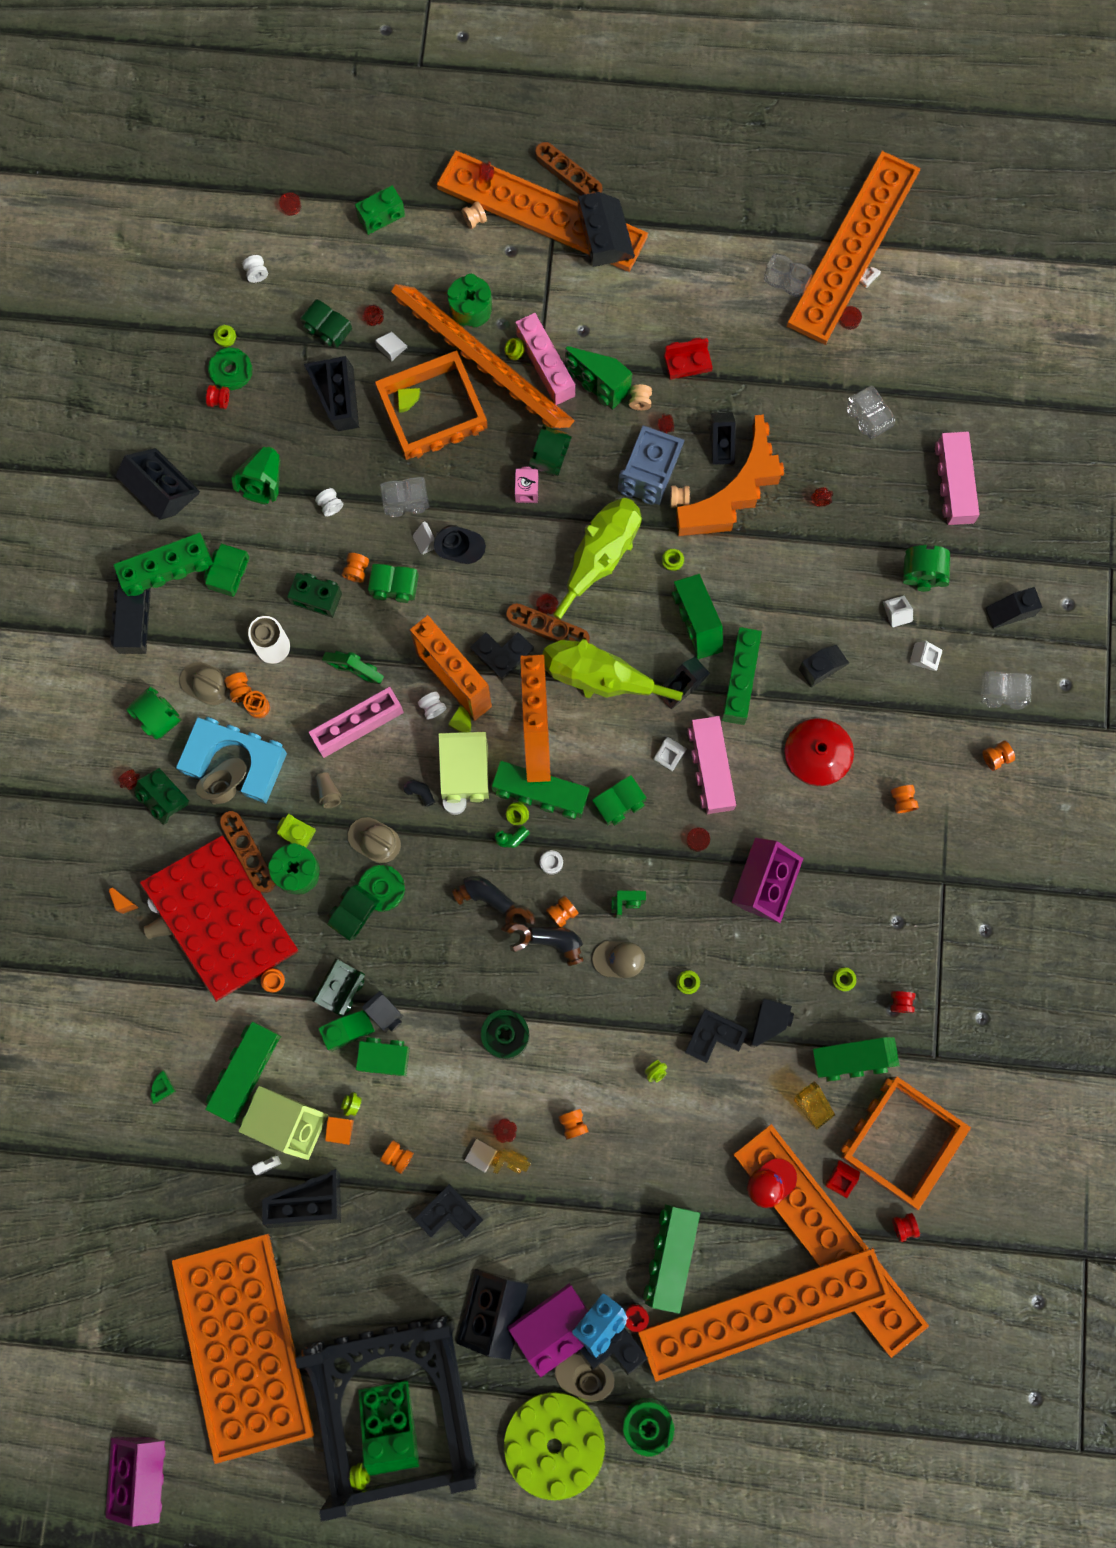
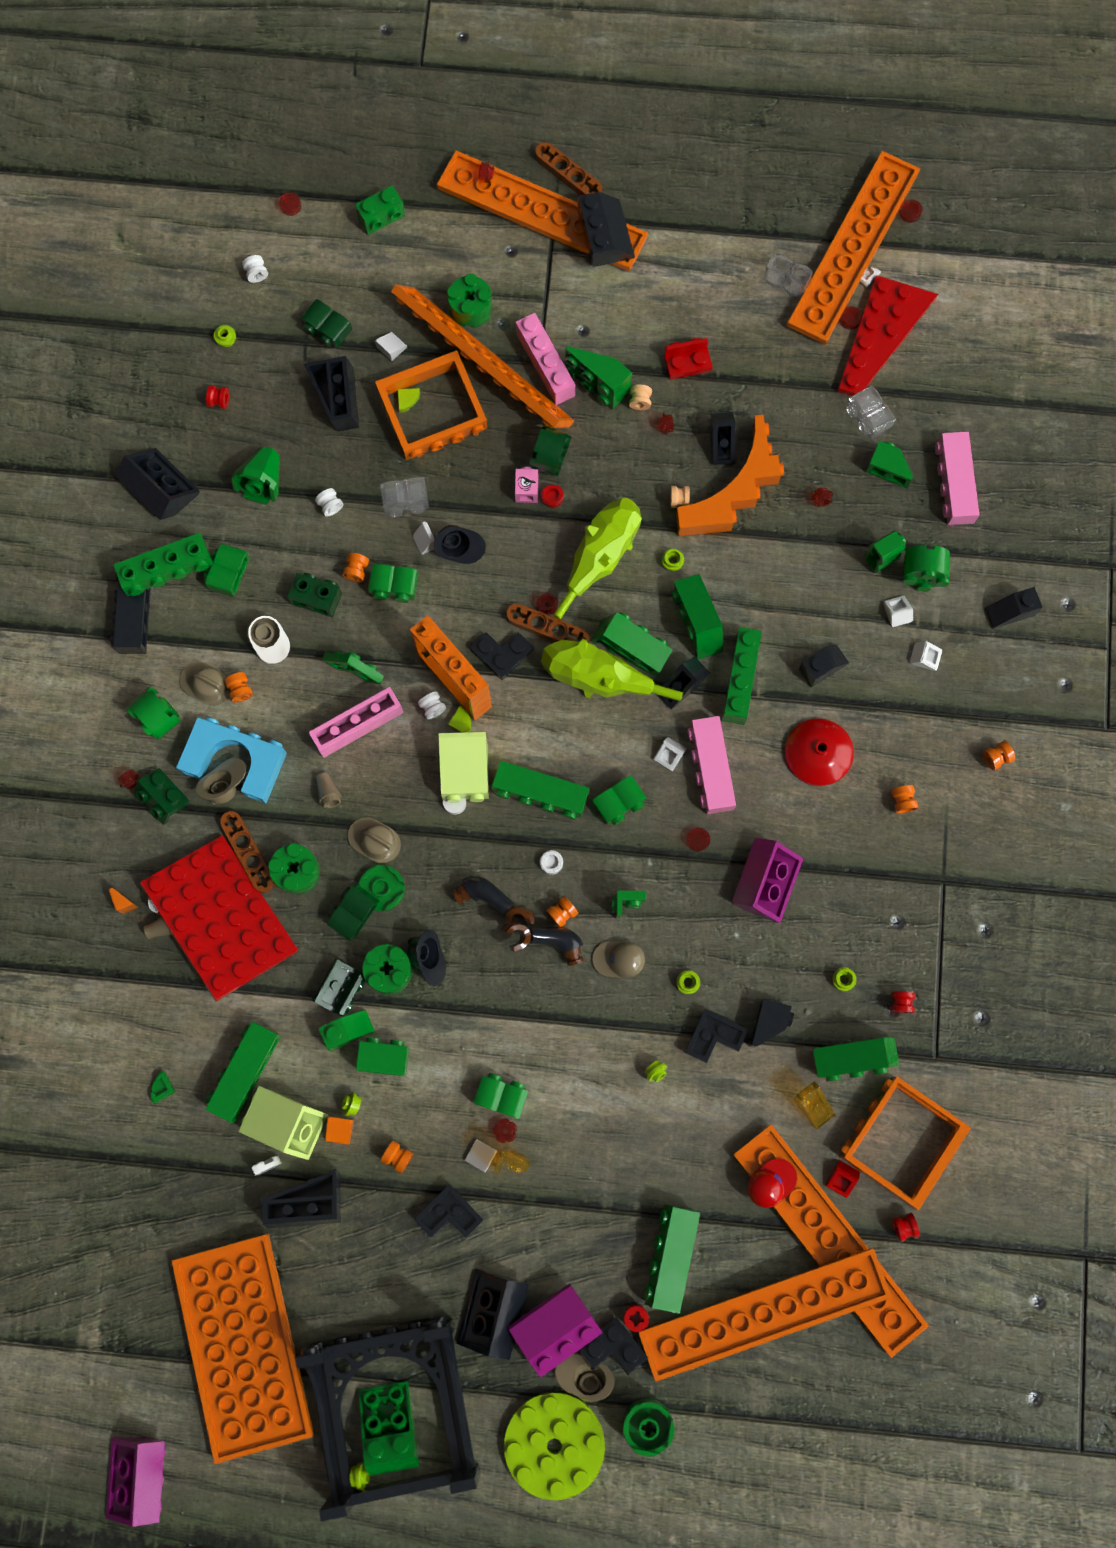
(235, 379): green tile -> none
(260, 708): orange wheel -> none
(272, 980): orange plate -> none
(295, 831): lime bracket -> none
(373, 310): clear red plate -> none
(378, 959): none -> green brick
(383, 1012): black slope -> none
(419, 788): black arm -> none
(427, 955): none -> black piece
(474, 215): light nougat wheel -> none
(492, 1029): dark green brick -> none
(501, 1096): none -> green brick
(511, 840): green arm -> none
(512, 815): lime plate -> none
(514, 348): lime plate -> none
(535, 718): orange window -> none
(552, 496): none -> red tile
(573, 1124): orange wheel -> none
(600, 1325): dark azure bracket -> none
(632, 642): none -> green wedge
(650, 466): sand blue bracket -> none
(885, 551): none -> green brick
(886, 322): none -> red wing
(890, 465): none -> green slope
(911, 211): none -> clear red tile
(1006, 689): clear brick -> none

